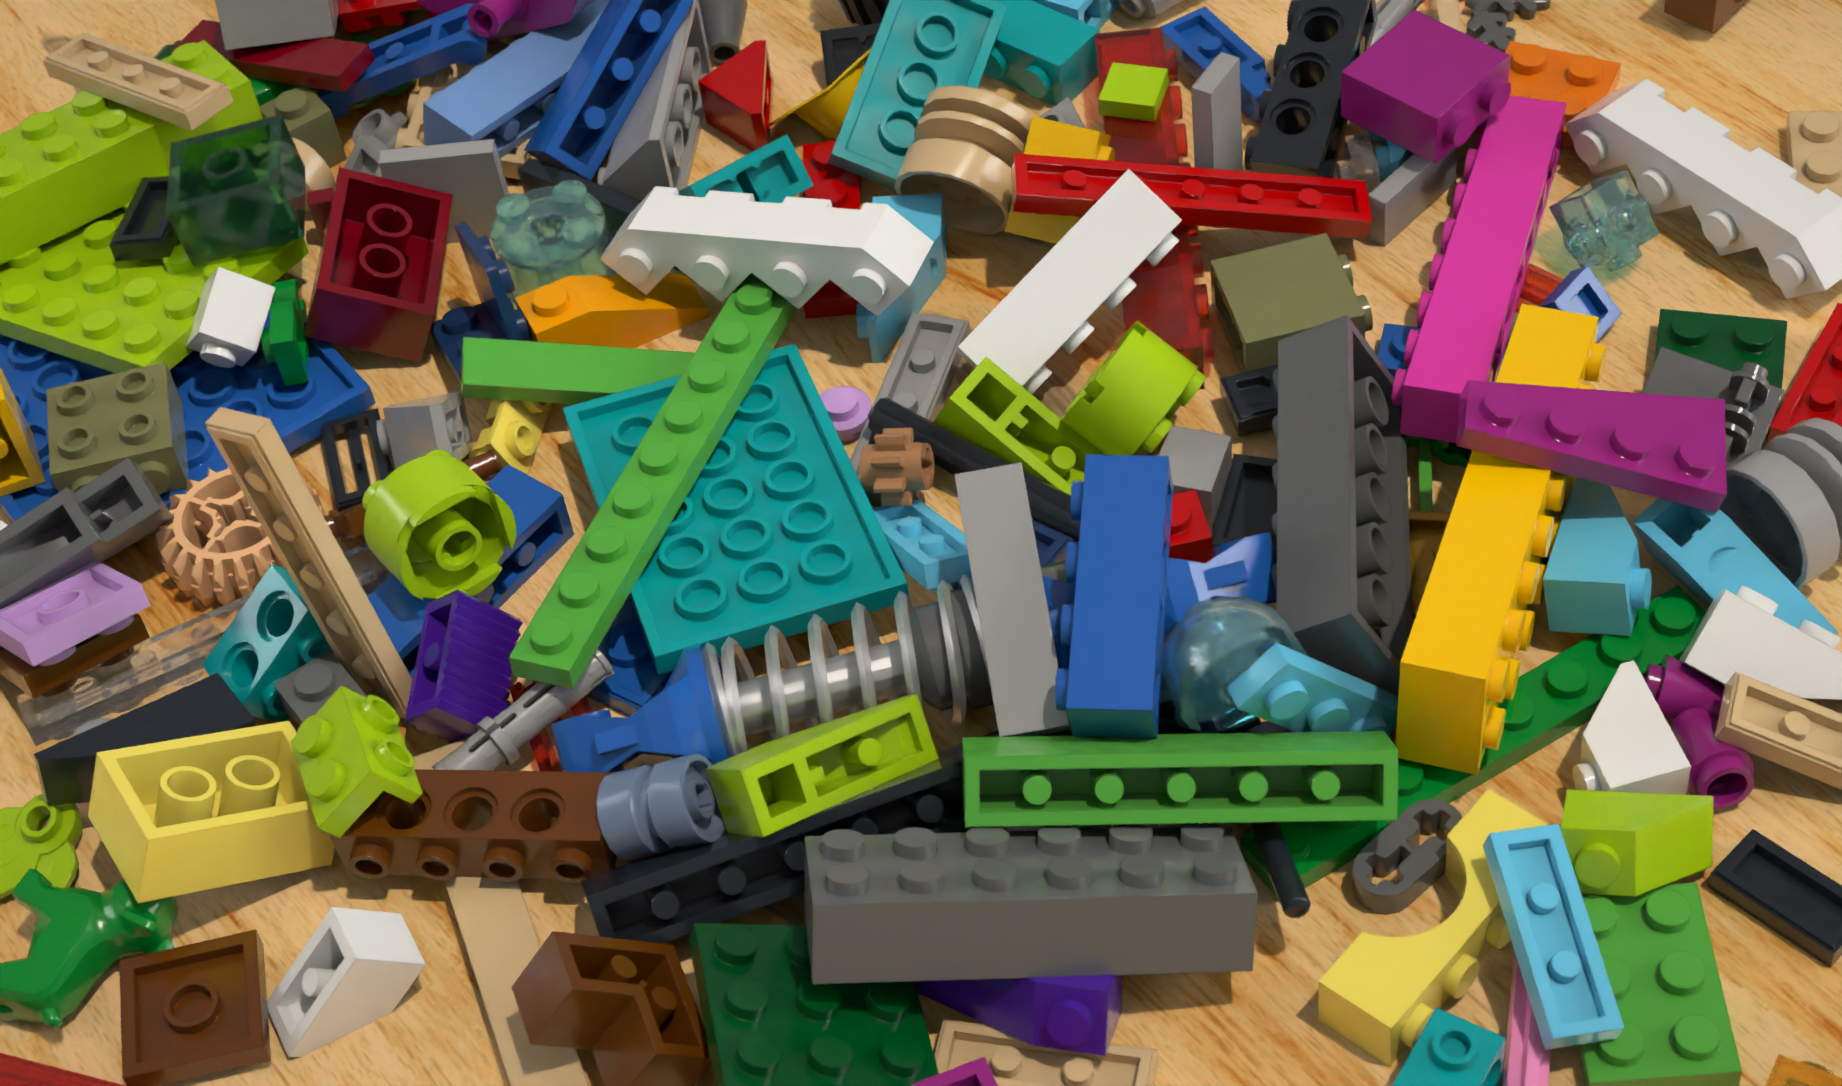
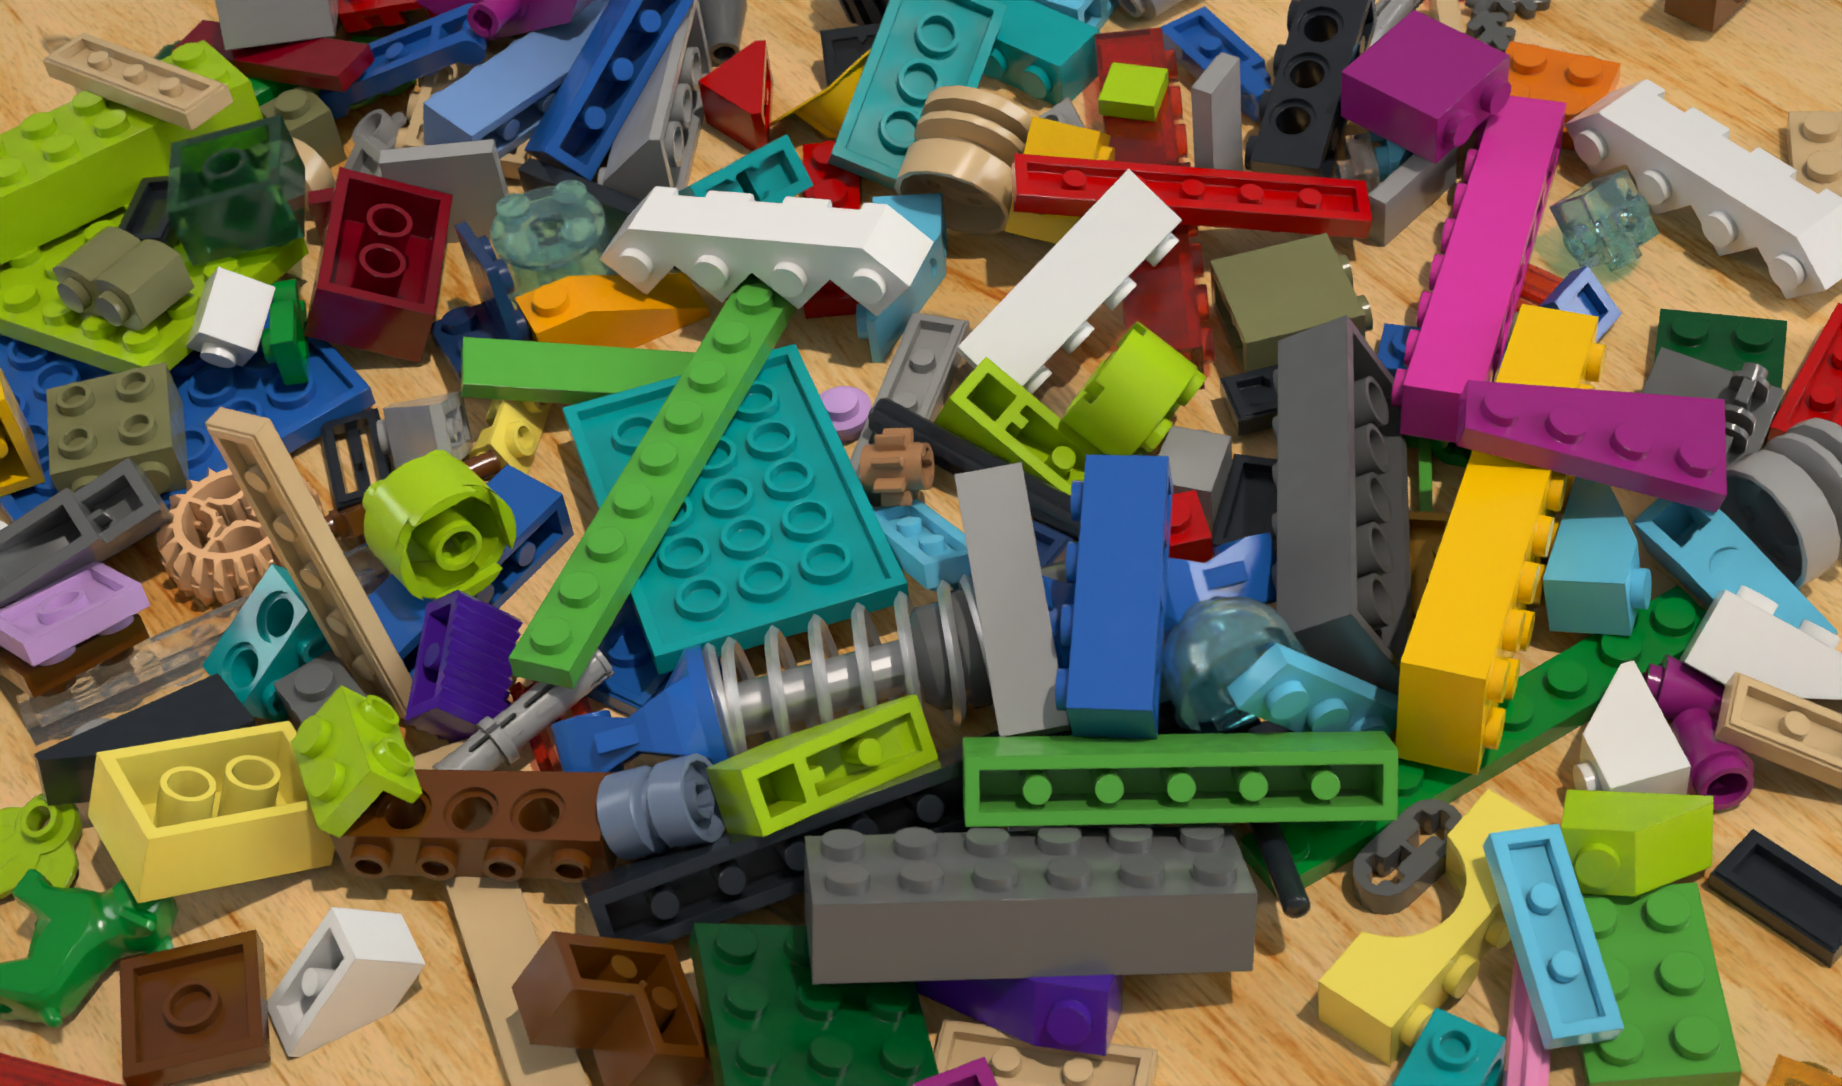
(122, 278): none -> olive brick

